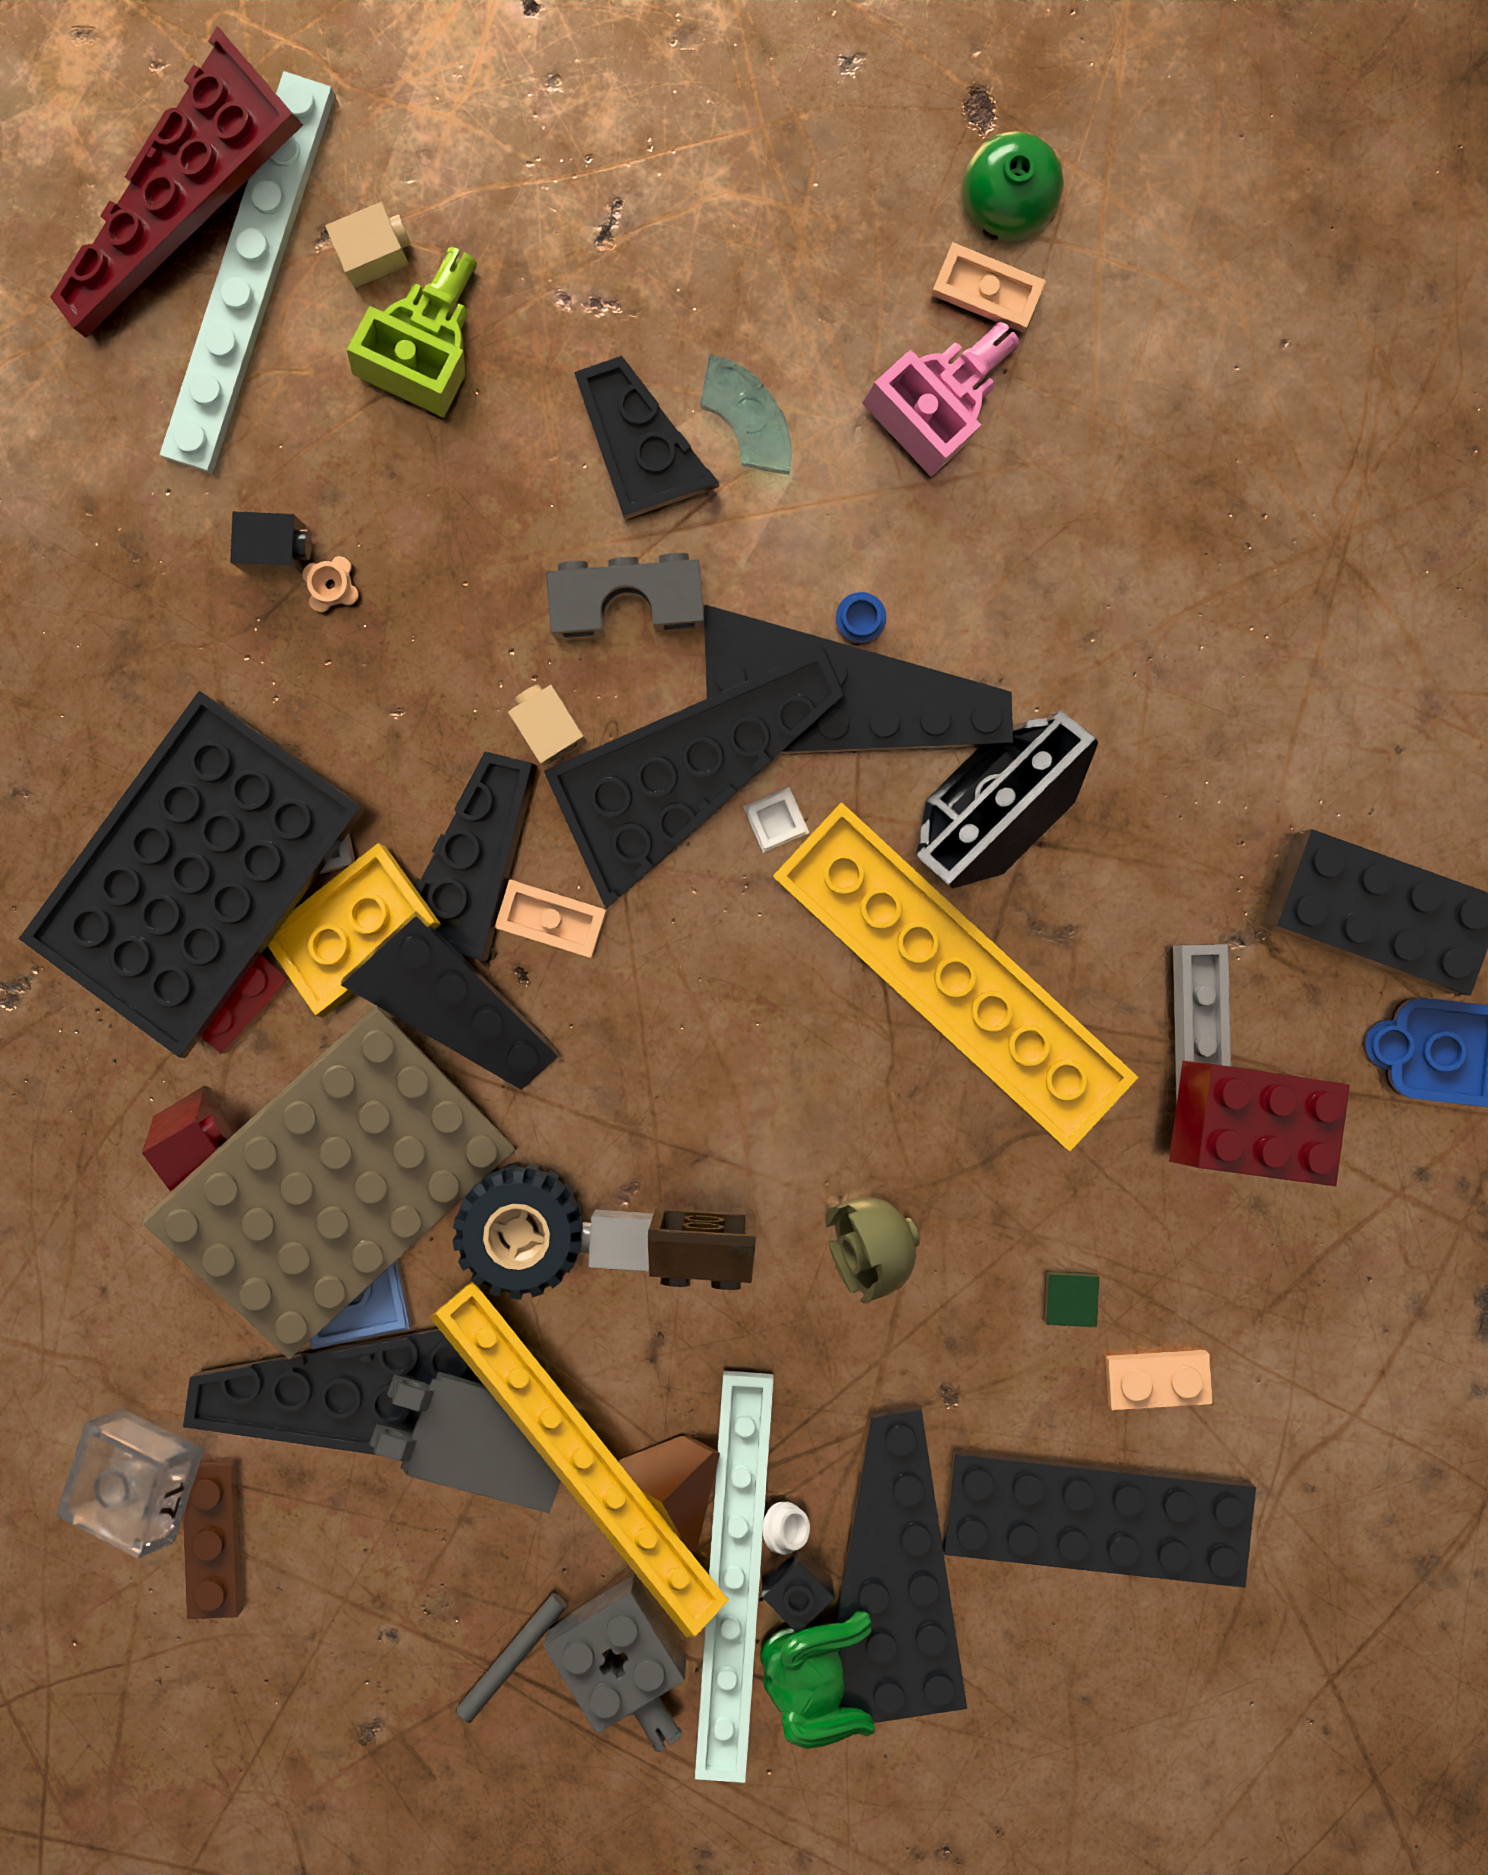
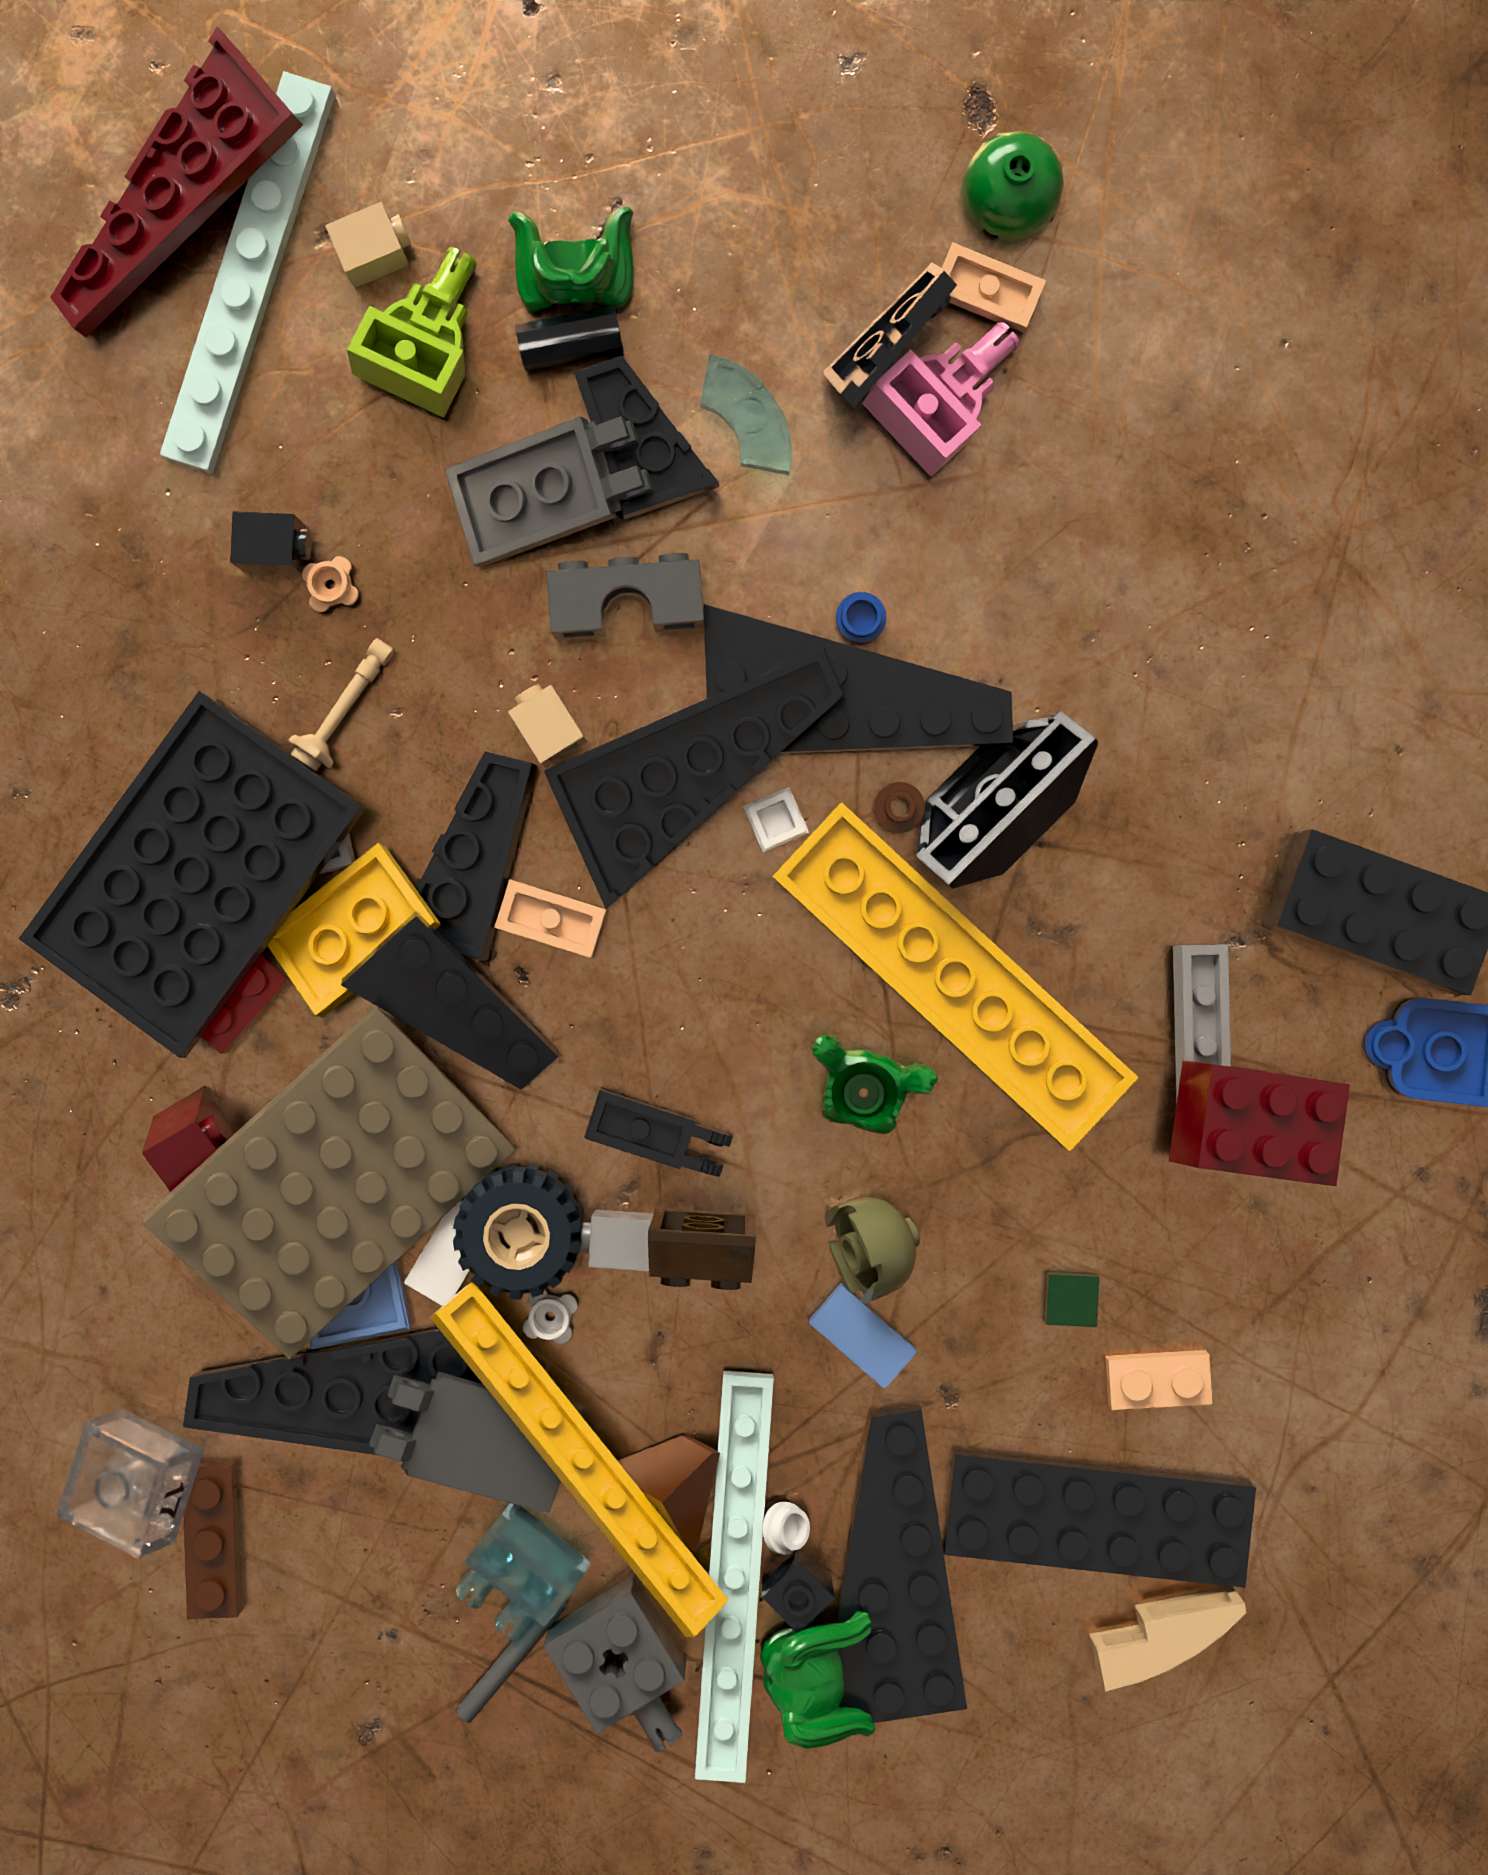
(311, 748): none -> tan piece
(437, 1268): none -> white tile
(526, 1566): none -> clear light blue brick
(543, 487): none -> dark grey tile
(557, 1329): none -> white plate
(569, 338): none -> black axle
(574, 270): none -> green hair
(652, 1132): none -> black hinge
(862, 1335): none -> medium blue tile
(880, 1075): none -> green hair
(883, 810): none -> reddish brown plate
(886, 337): none -> black wing
(1165, 1636): none -> tan slope

